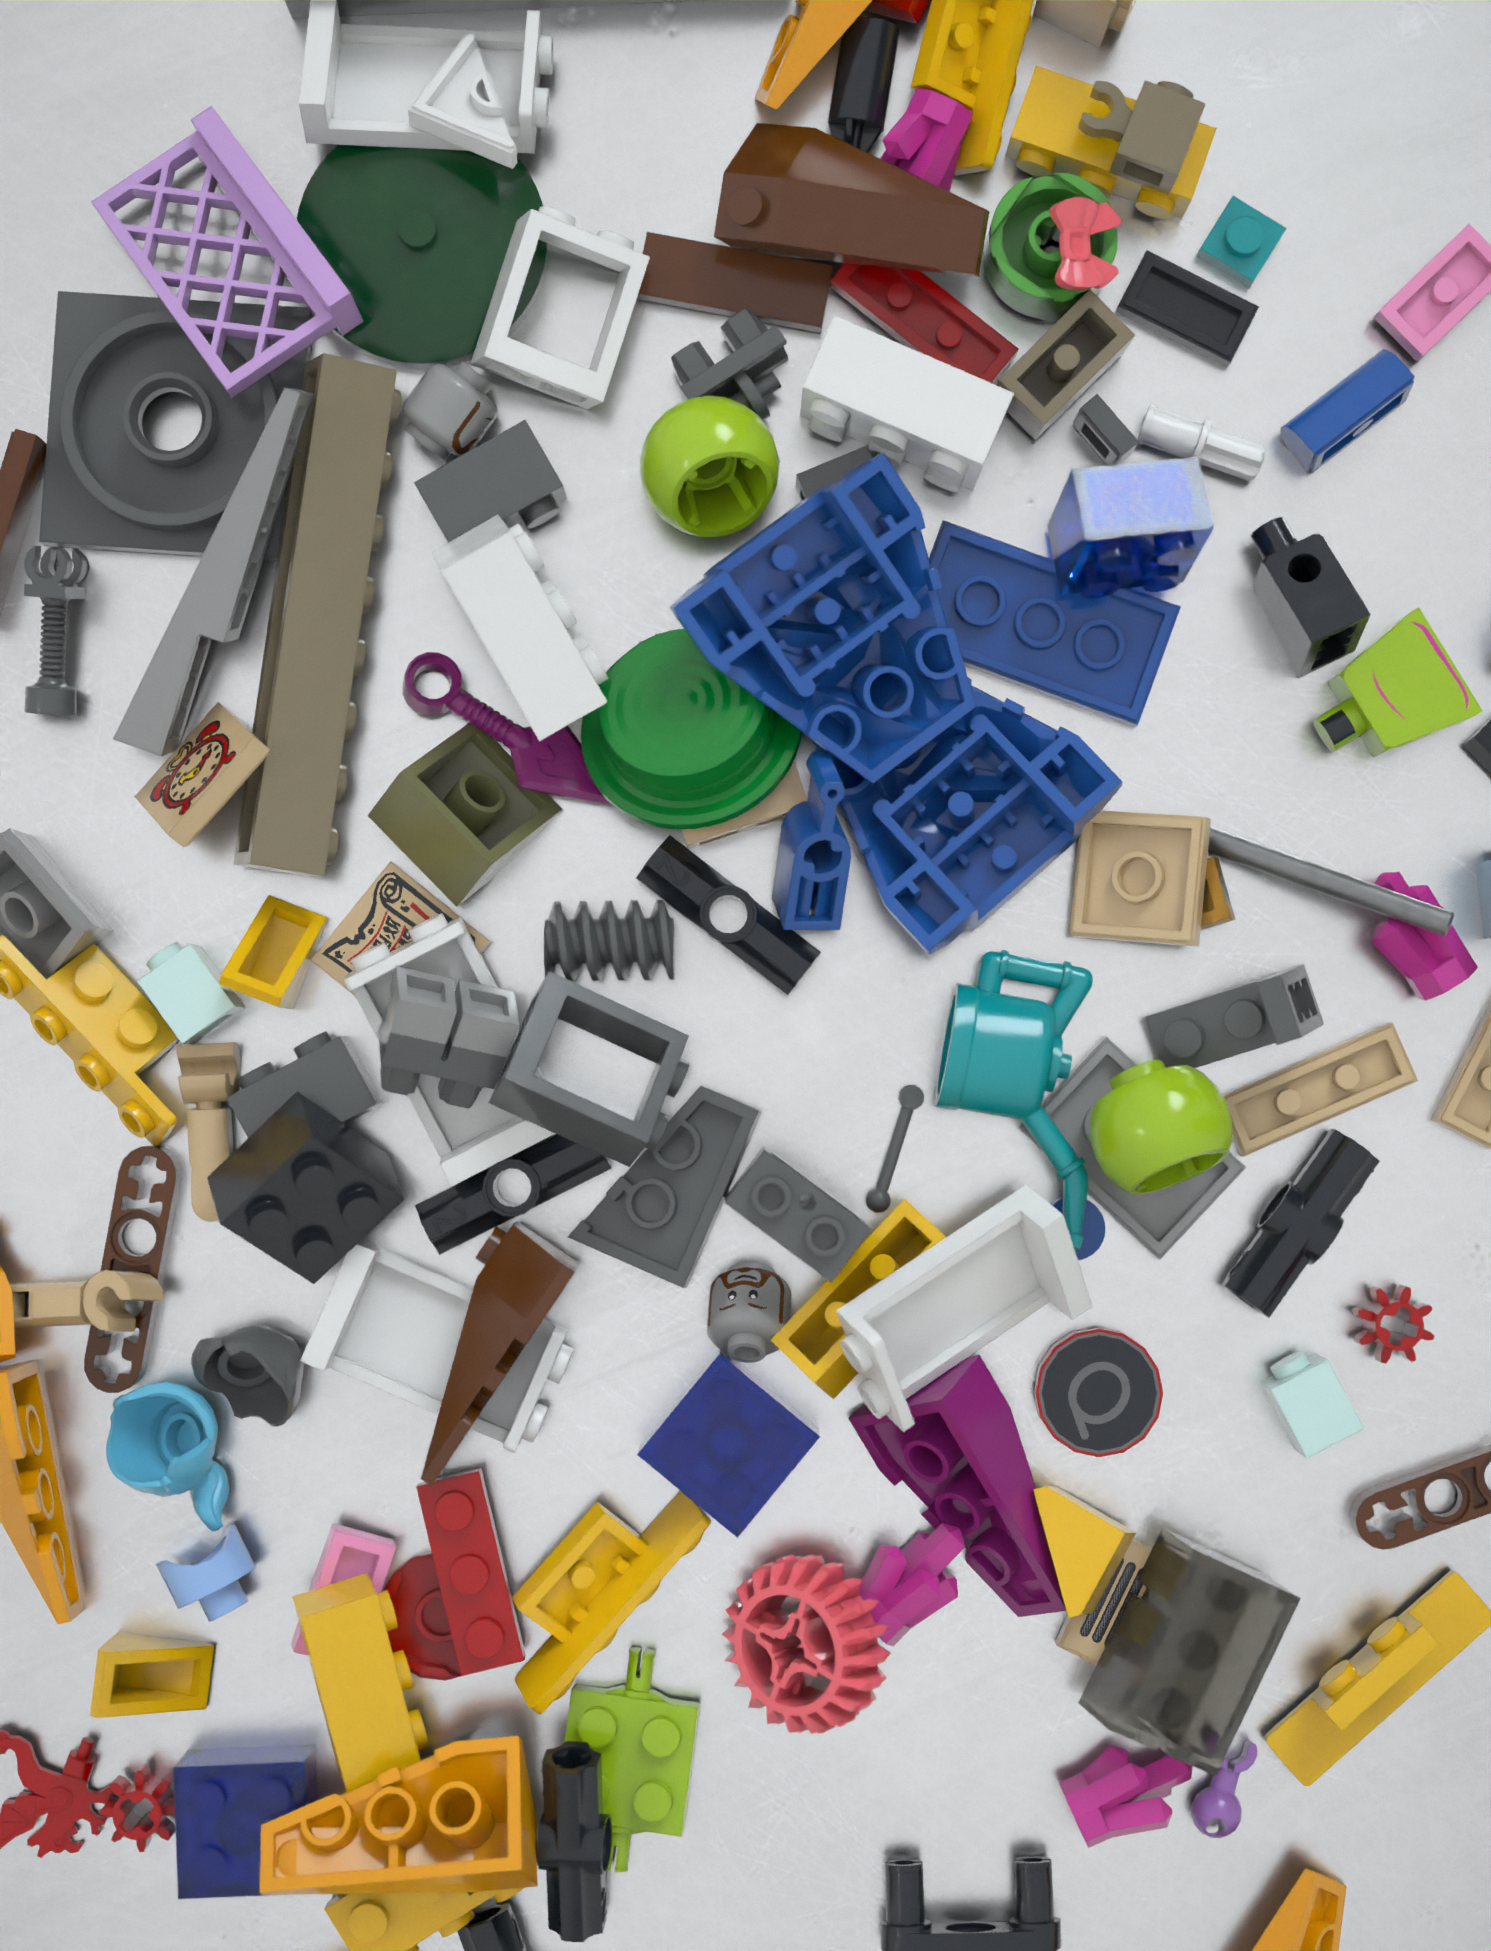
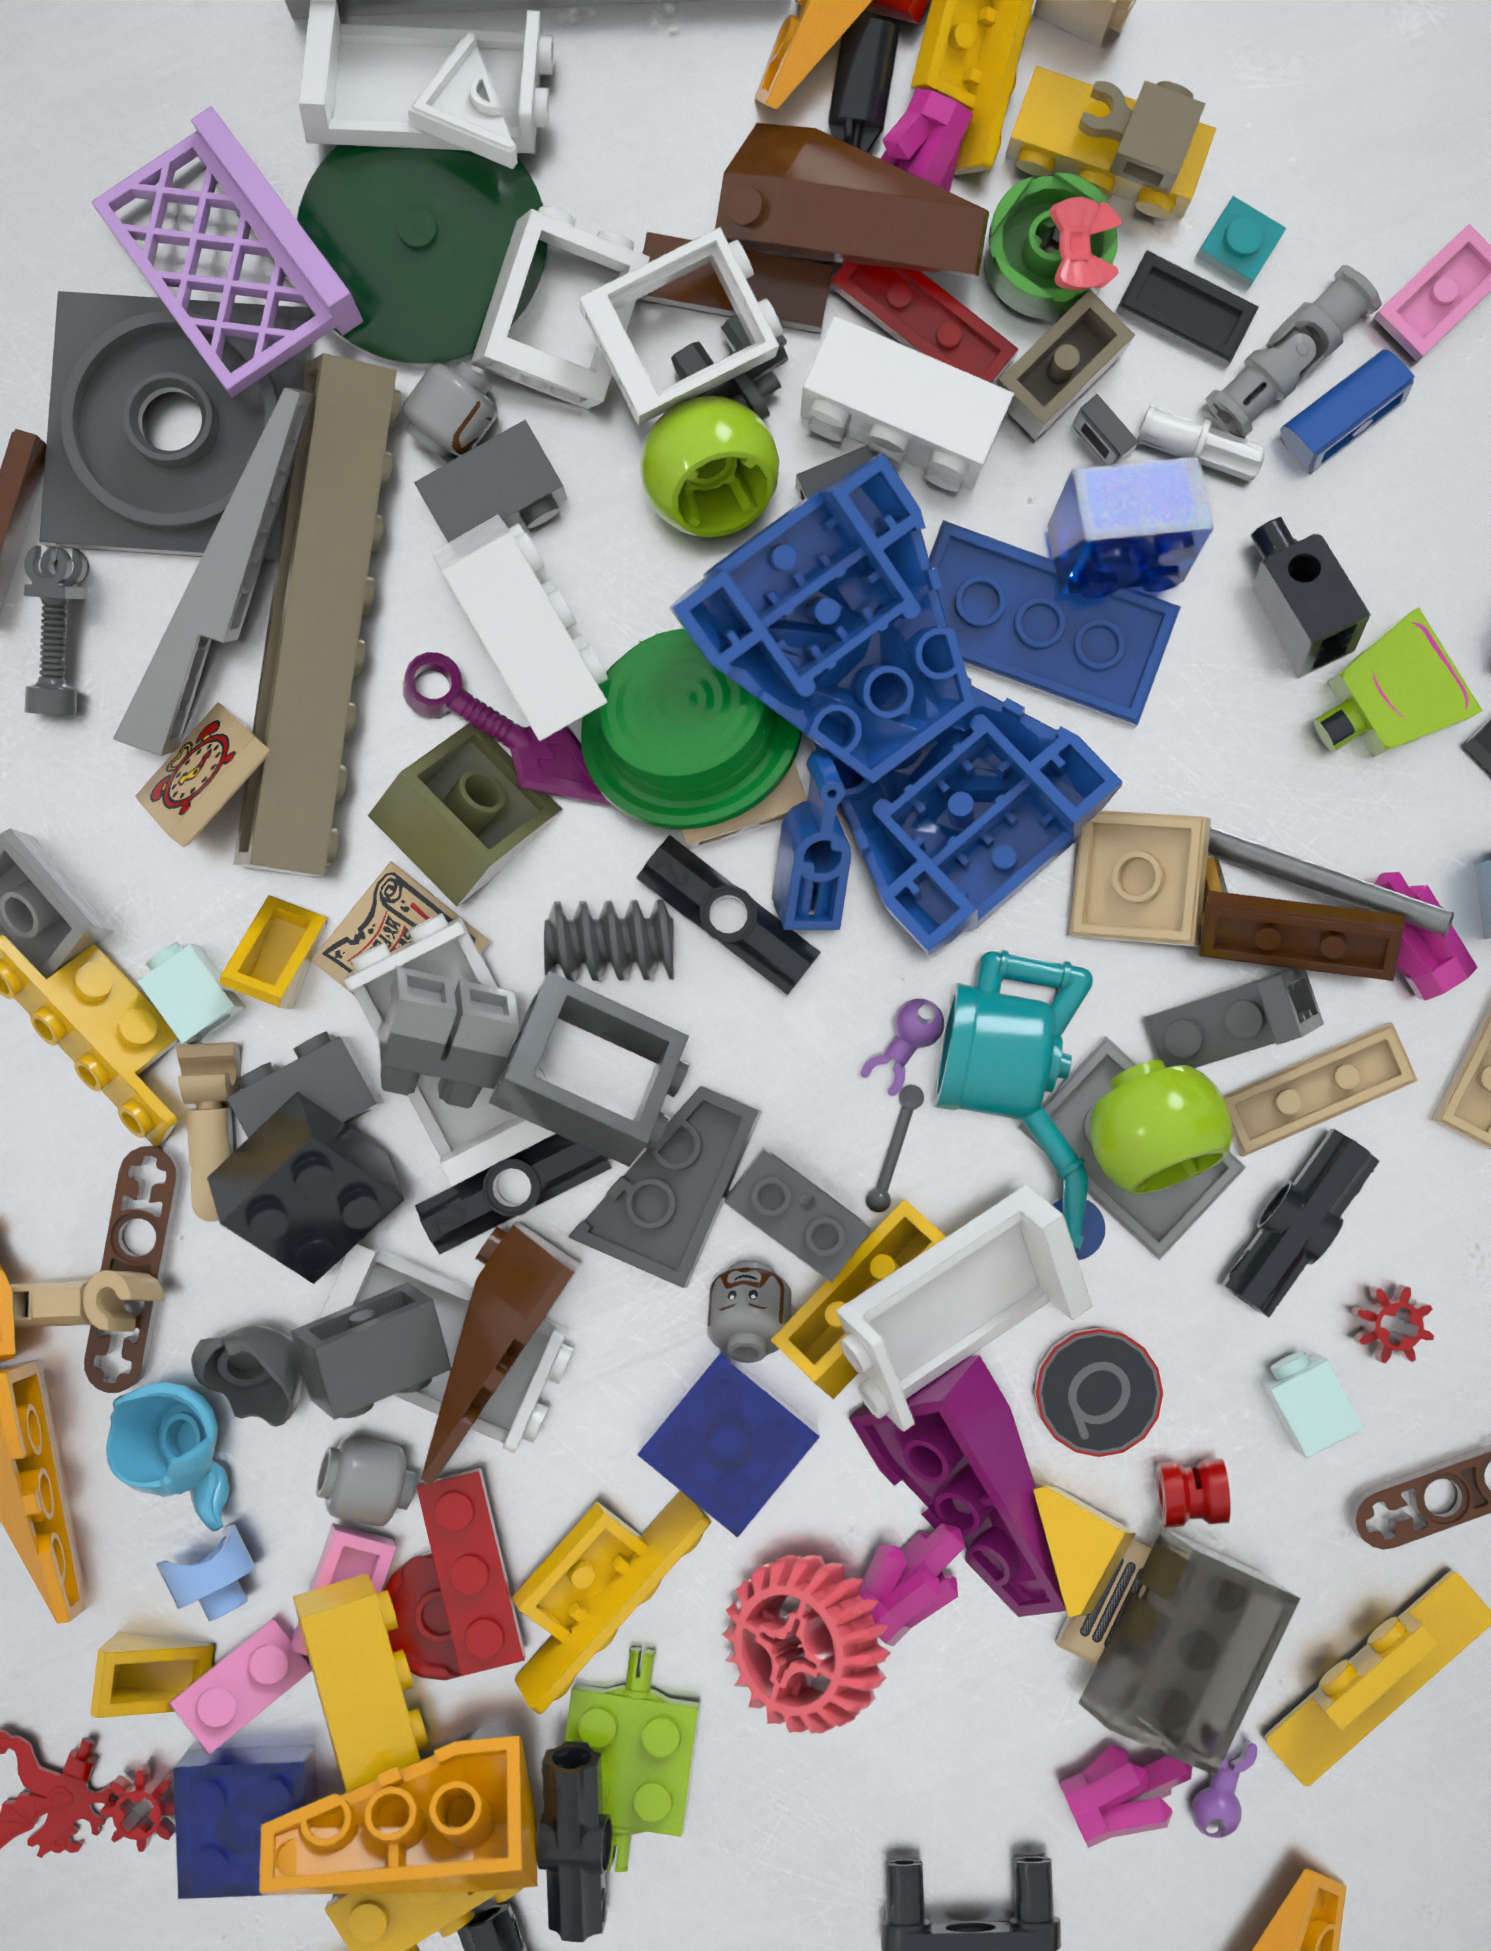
(239, 1686): none -> bright pink plate
(365, 1481): none -> light grey head
(371, 1351): none -> dark grey brick
(732, 270): none -> white window
(911, 1033): none -> medium lavender arm
(1193, 1493): none -> red wheel
(1293, 355): none -> light grey piece
(1301, 935): none -> reddish brown tile

